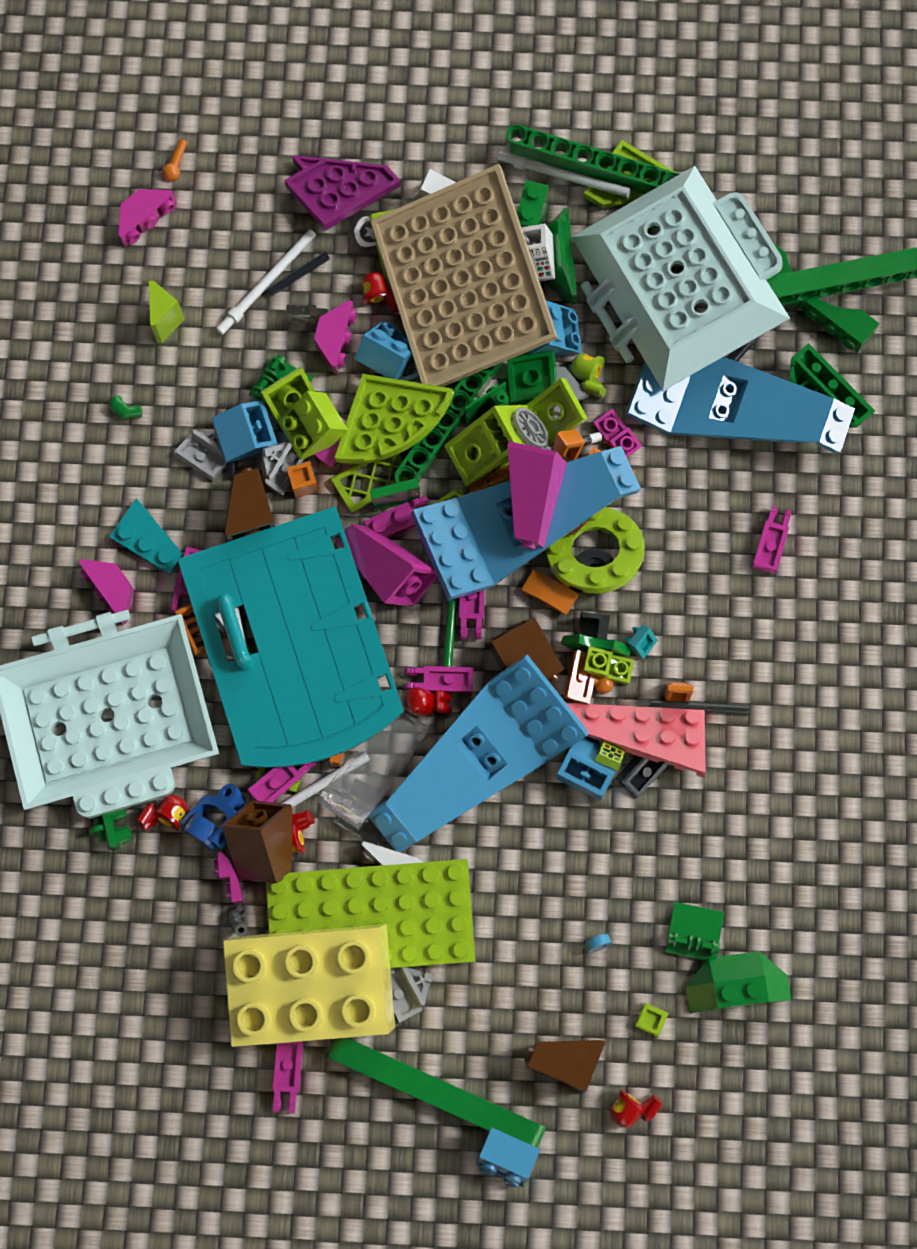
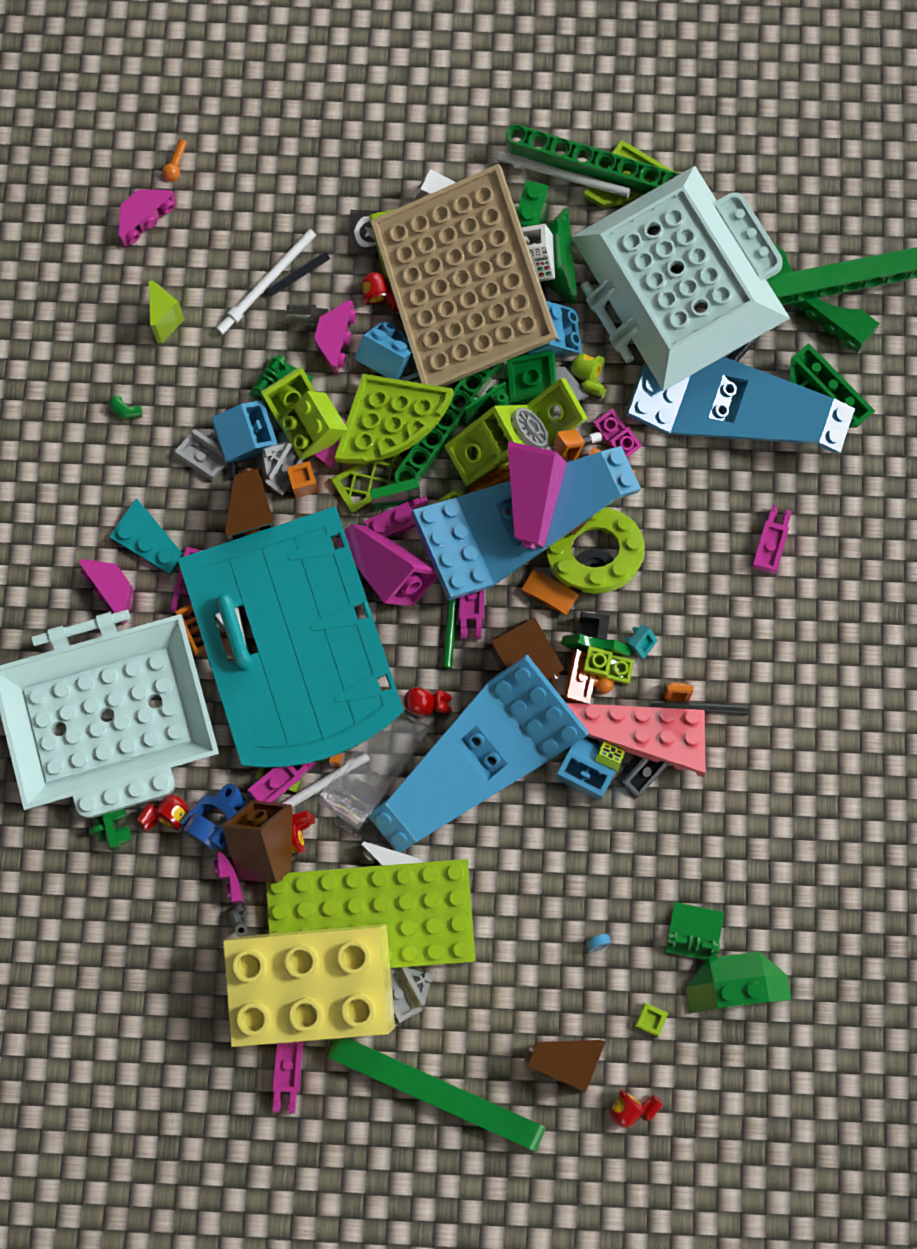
(338, 188): magenta wing -> none
(442, 678): dark pink hinge -> none
(507, 1158): dark azure slope -> none

